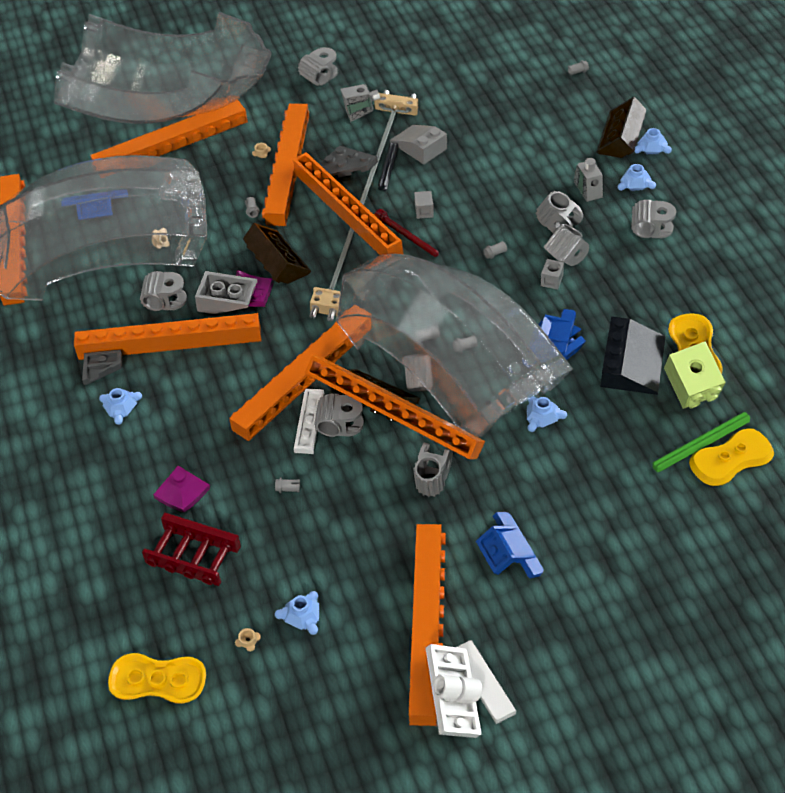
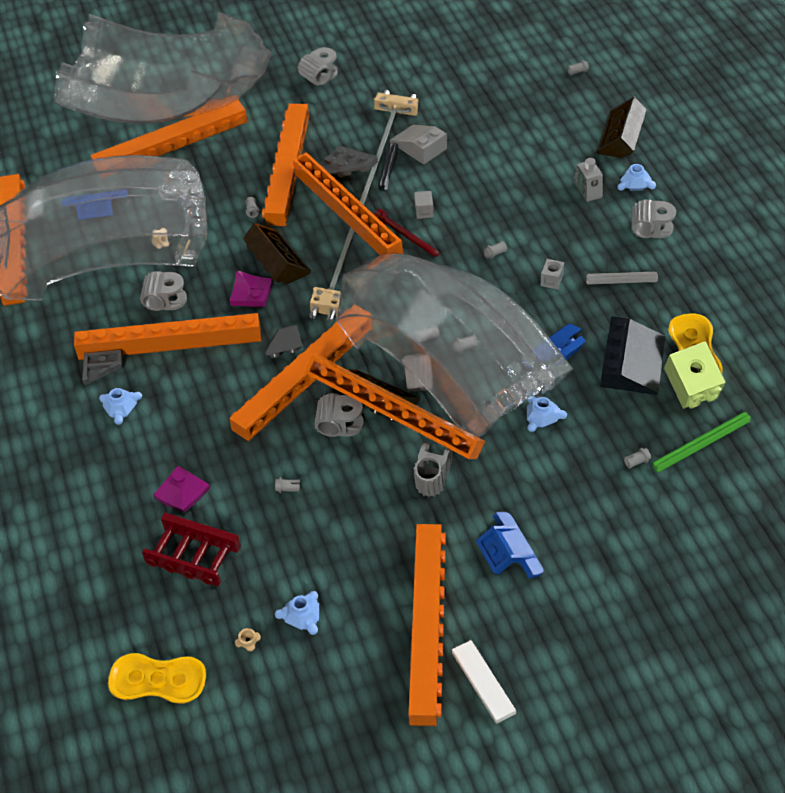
(223, 292): light grey slope -> none
(261, 150): tan plate -> none
(284, 340): none -> dark grey slope
(306, 430): white tile -> none
(358, 100): light grey torso -> none
(454, 691): white plate -> none
(556, 211): light grey piece -> none
(559, 328): blue plate -> none
(565, 244): light grey piece -> none
(616, 278): none -> light grey axle
(639, 457): none -> light grey pin
(653, 143): light blue rock -> none
(721, 463): yellow plate -> none

